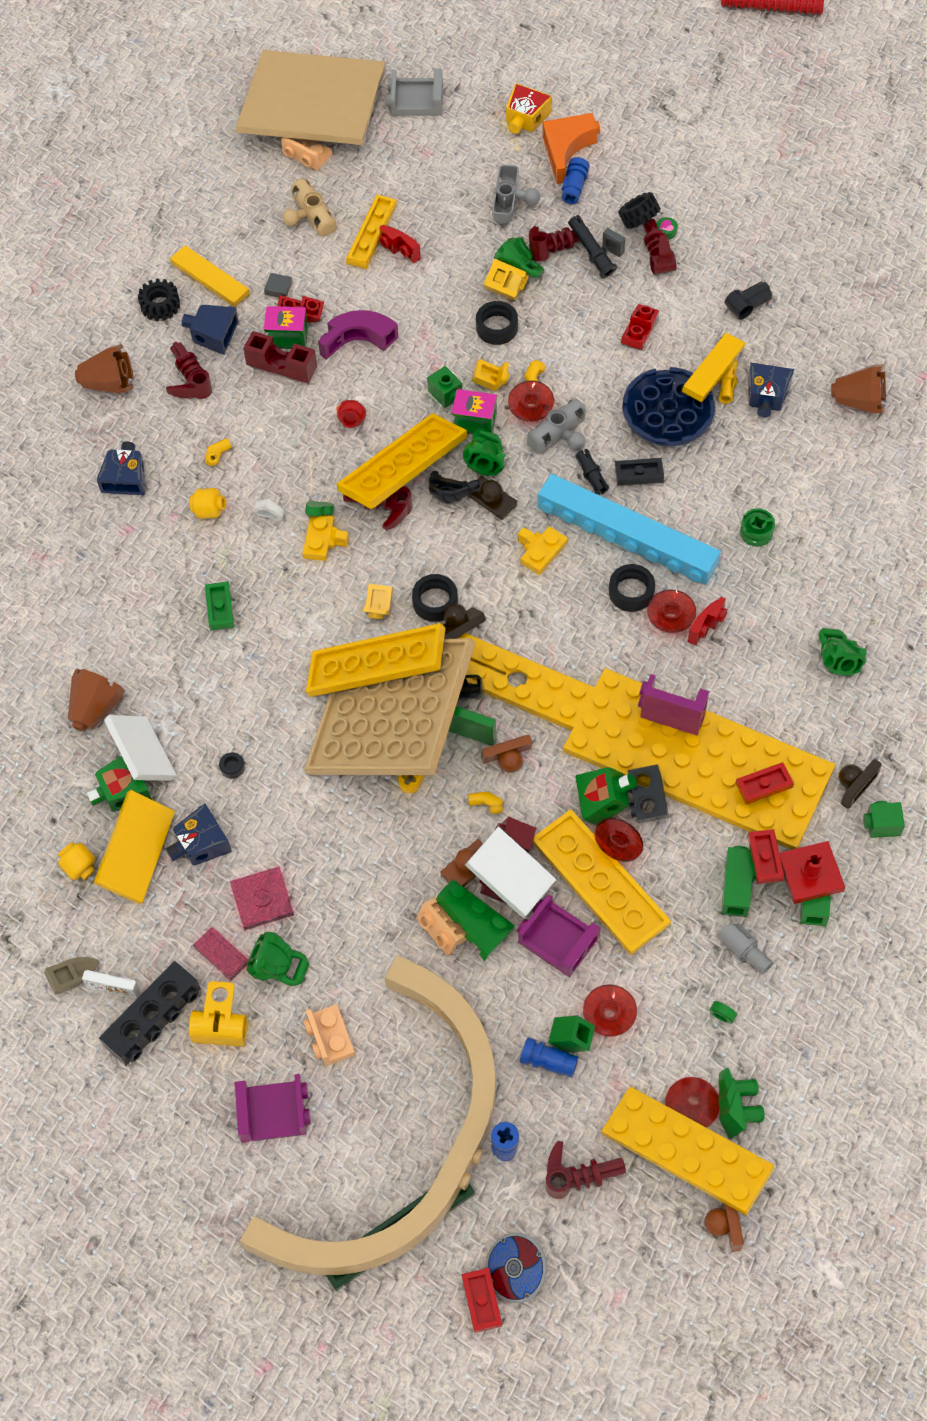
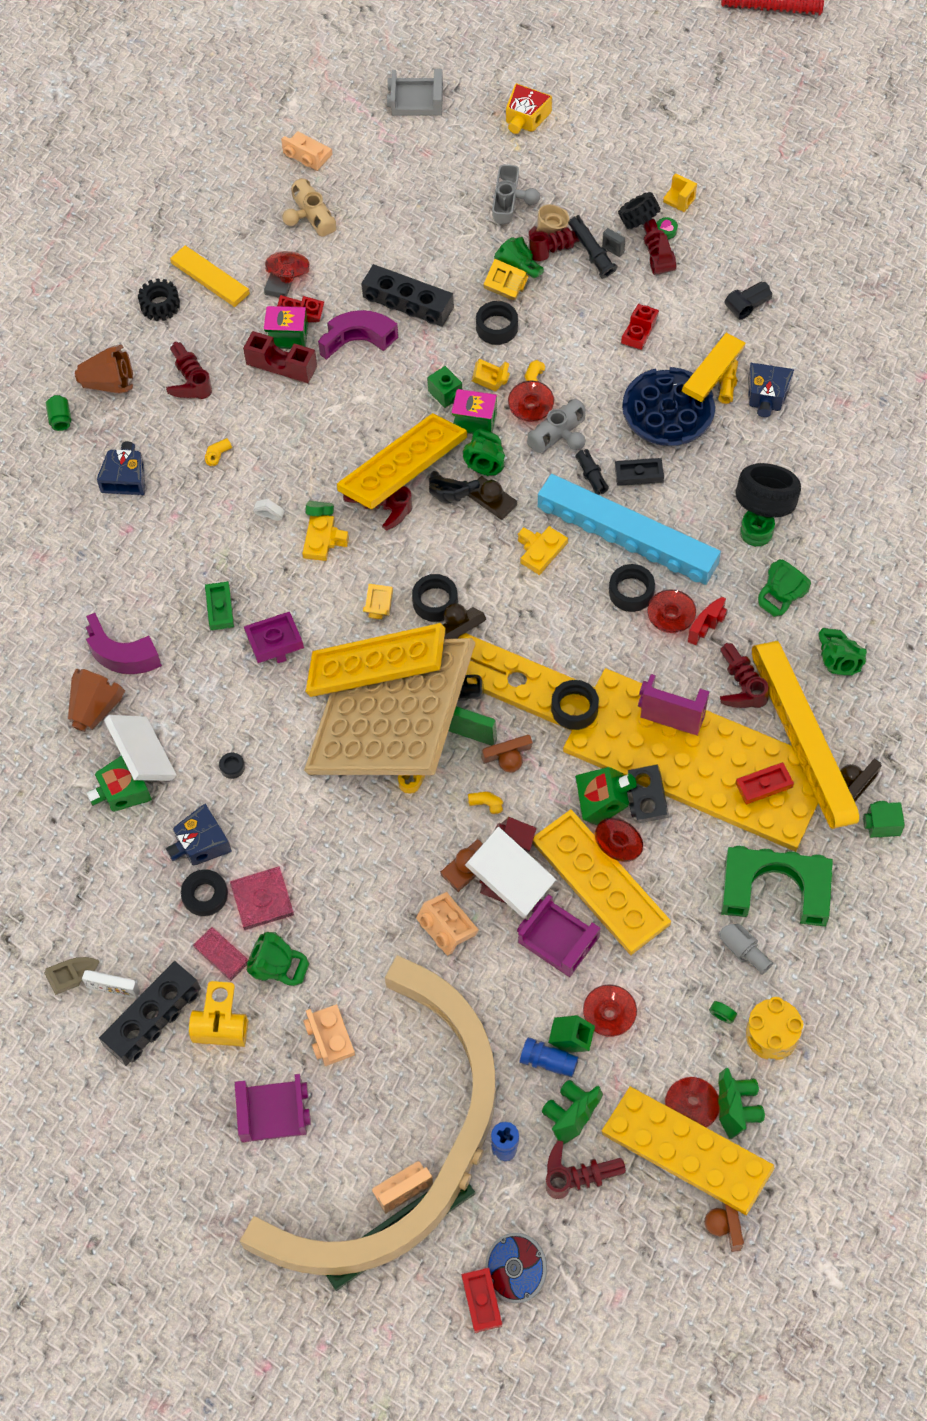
(58, 413): none -> green brick
(77, 861): yellow head -> none
(122, 658): none -> magenta arch
(134, 847): yellow tile -> none
(198, 878): none -> black tyre
(207, 503): yellow head -> none
(212, 326): dark blue torso -> none
(274, 638): none -> magenta hinge
(287, 265): none -> clear red dish
(311, 97): tan tile -> none
(351, 413): red animal -> none
(369, 233): yellow tile -> none
(398, 241): red slope -> none
(402, 1186): none -> light nougat bracket
(407, 295): none -> black brick
(477, 919): green wing -> none
(551, 218): none -> tan hat
(566, 137): orange arch -> none
(571, 721): none -> black tyre
(571, 1122): none -> green connector
(573, 183): blue axle -> none
(681, 193): none -> yellow panel
(747, 678): none -> dark red piece
(765, 856): red plate -> none
(768, 490): none -> black tyre
(774, 1029): none -> yellow brick
(783, 584): none -> green piece
(805, 735): none -> yellow beam
(811, 872): red tile -> none
(862, 389): dark orange cone -> none

